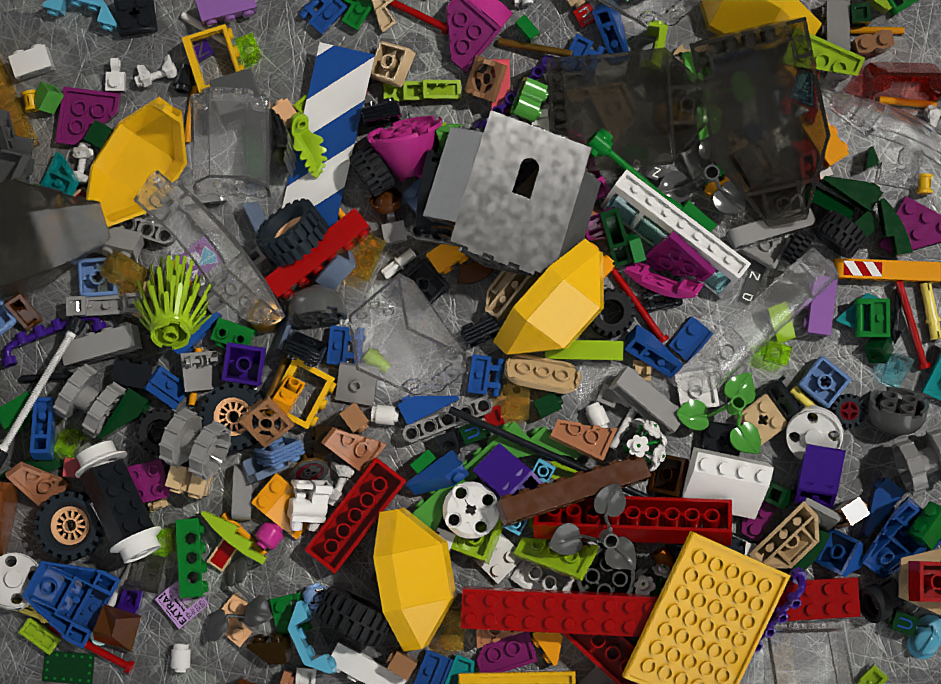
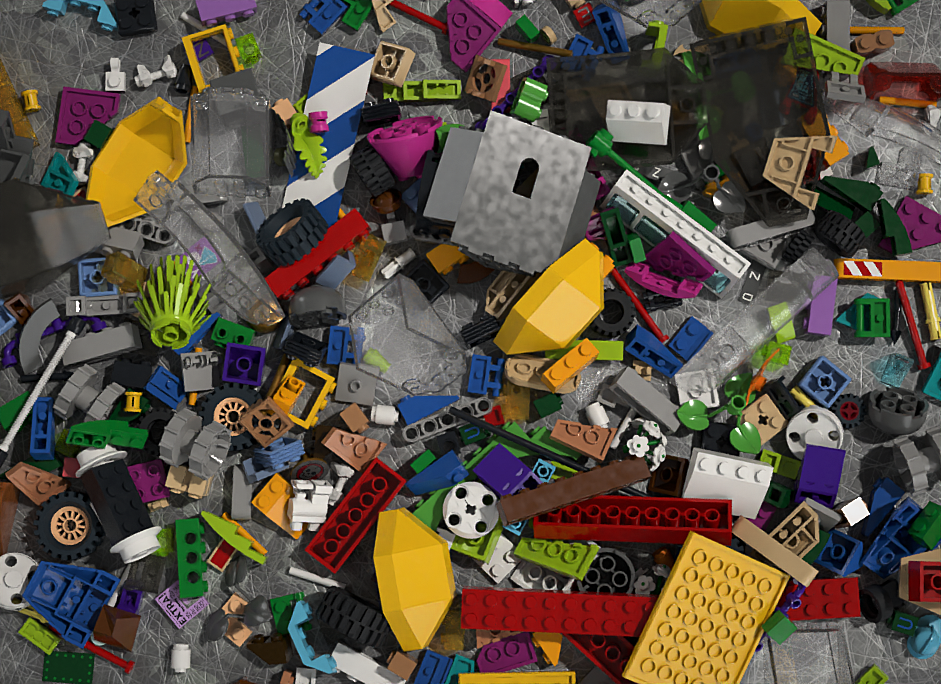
(31, 62): white brick -> none
(32, 333): none -> dark grey tile
(48, 97): bright green brick -> none
(105, 432): none -> green slope
(129, 395): none -> yellow bush
(269, 536): dark pink head -> none
(314, 594): light blue head -> none
(315, 578): none -> white bar
(318, 122): none -> dark pink wheel
(548, 35): none -> tan tile
(569, 365): none -> light orange brick
(619, 551): dark grey plant -> none
(638, 121): none -> white slope
(758, 381): none -> orange plant
(774, 551): none -> tan beam
(779, 627): none -> green piece
(782, 465): none -> lime slope
(789, 161): none -> tan wing
(844, 91): none -> light grey plate
(860, 13): dark green panel -> none
(879, 350): dark green panel -> none

